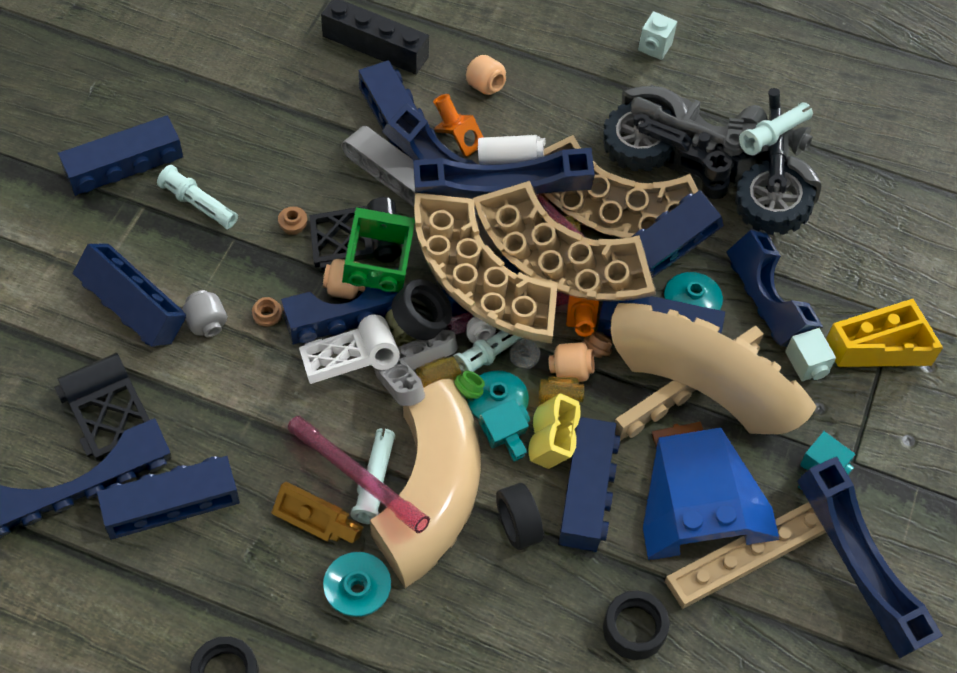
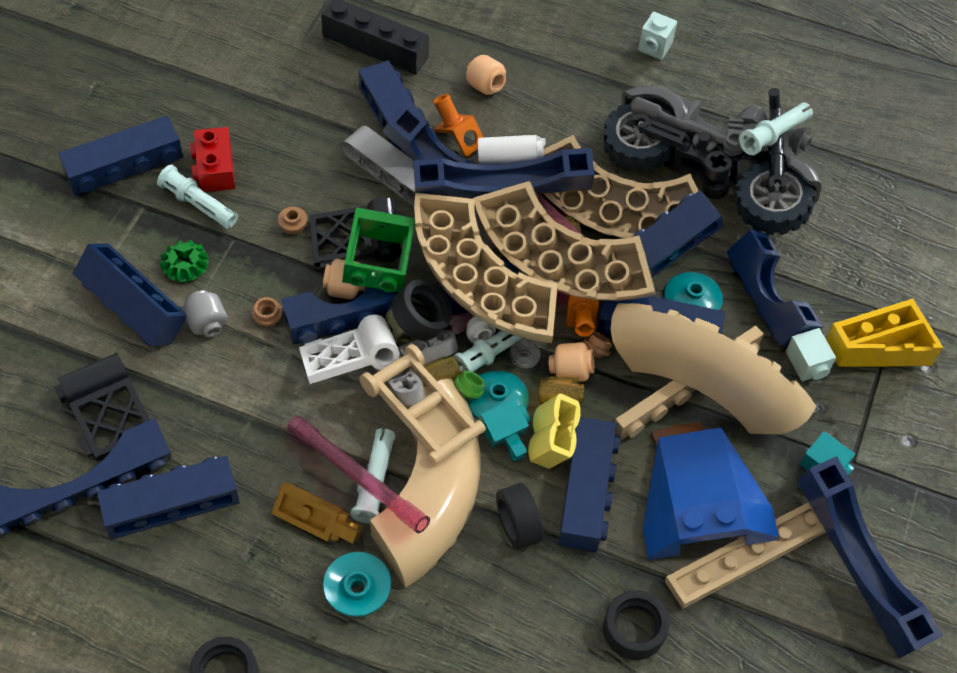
(184, 271): none -> green gear
(213, 158): none -> red brick
(415, 360): none -> tan piece

